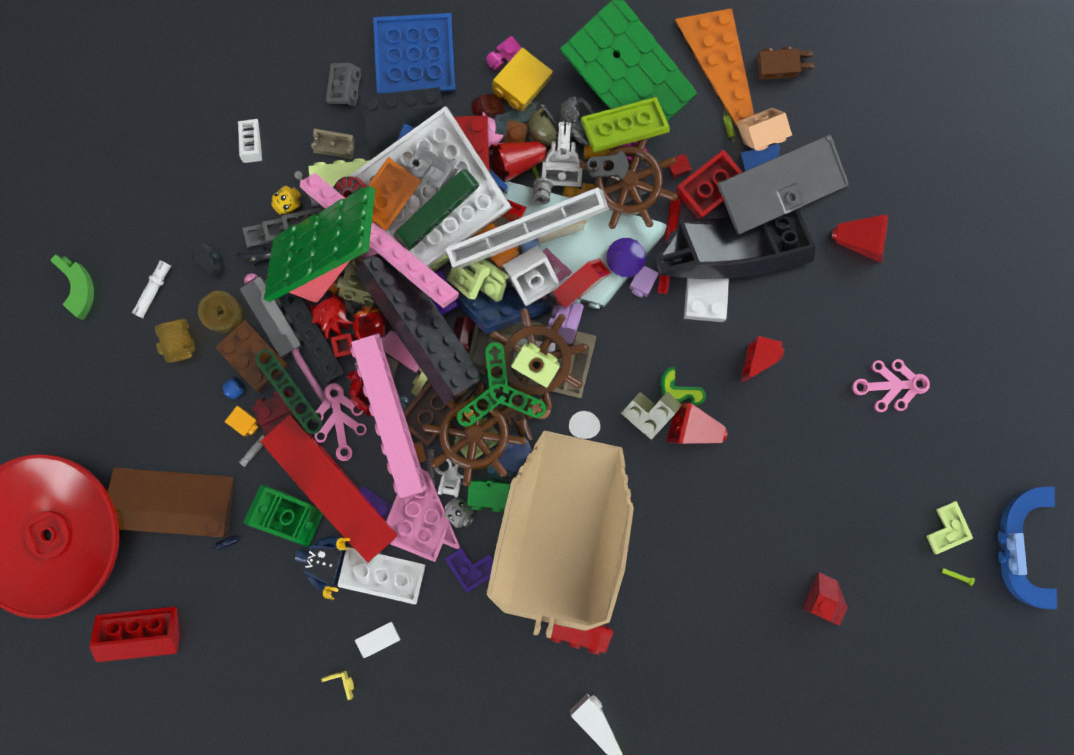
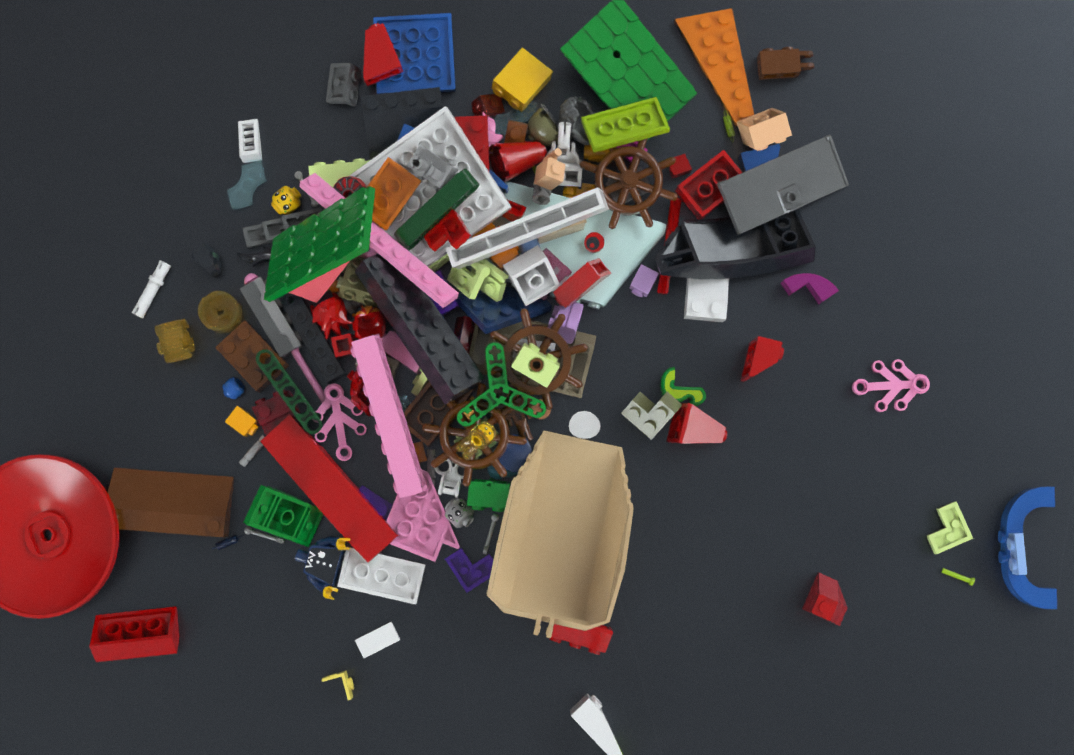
(82, 289): bright green arch -> none
(242, 192): none -> clear light blue tile
(248, 530): none -> light grey hinge
(333, 144): dark tan hinge -> none
(379, 55): none -> red slope
(450, 229): none -> red plate
(478, 438): none -> clear yellow piece
(495, 517): none -> light grey hinge
(506, 50): dark pink plate -> none
(550, 171): none -> light nougat brick
(594, 242): none -> red tile
(620, 166): dark grey piece -> none
(626, 257): dark purple dish -> none
(817, 285): none -> magenta brick
(863, 236): red slope -> none

